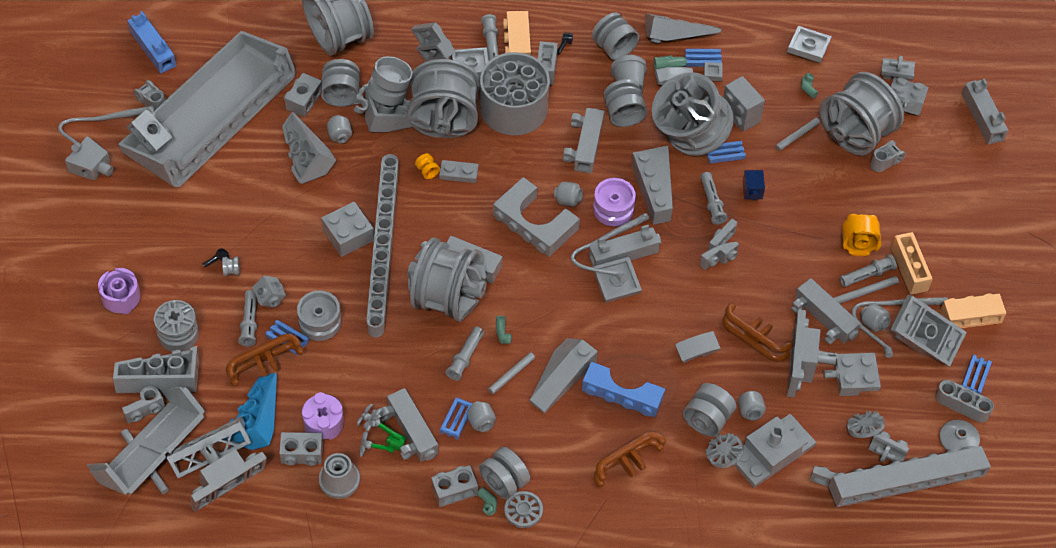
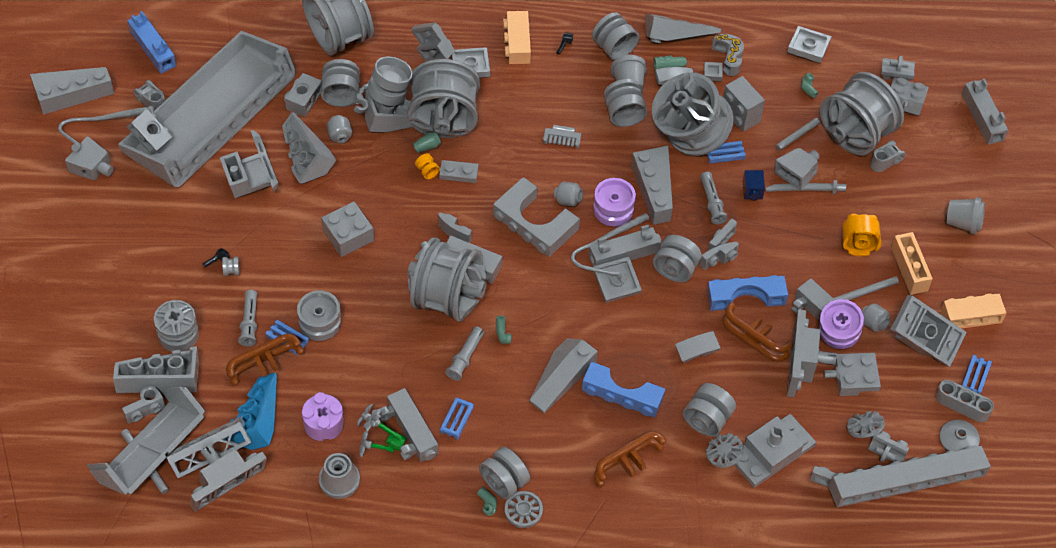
(70, 87): none -> light grey wedge
(119, 290): lavender brick -> none
(251, 172): none -> light grey piece
(269, 291): light grey brick -> none
(301, 443): light grey brick -> none
(386, 204): light grey beam -> none
(427, 142): none -> sand green cone
(449, 226): none -> light grey slope
(456, 491): light grey brick -> none
(481, 416): light grey head -> none
(490, 33): light grey pin -> none
(511, 373): light grey bar -> none
(519, 115): light grey wheel -> none
(548, 56): light grey brick -> none
(562, 133): none -> light grey piece
(588, 141): light grey brick -> none
(677, 258): none -> light grey wheel
(704, 55): medium blue tile -> none
(734, 49): none -> light grey animal
(751, 405): light grey head -> none
(770, 290): none -> medium blue arch
(797, 167): none -> light grey torso
(809, 187): none -> light grey sword
(841, 324): none -> lavender wheel
(876, 268): light grey pin -> none
(888, 350): light grey piece -> none
(966, 214): none -> light grey piece

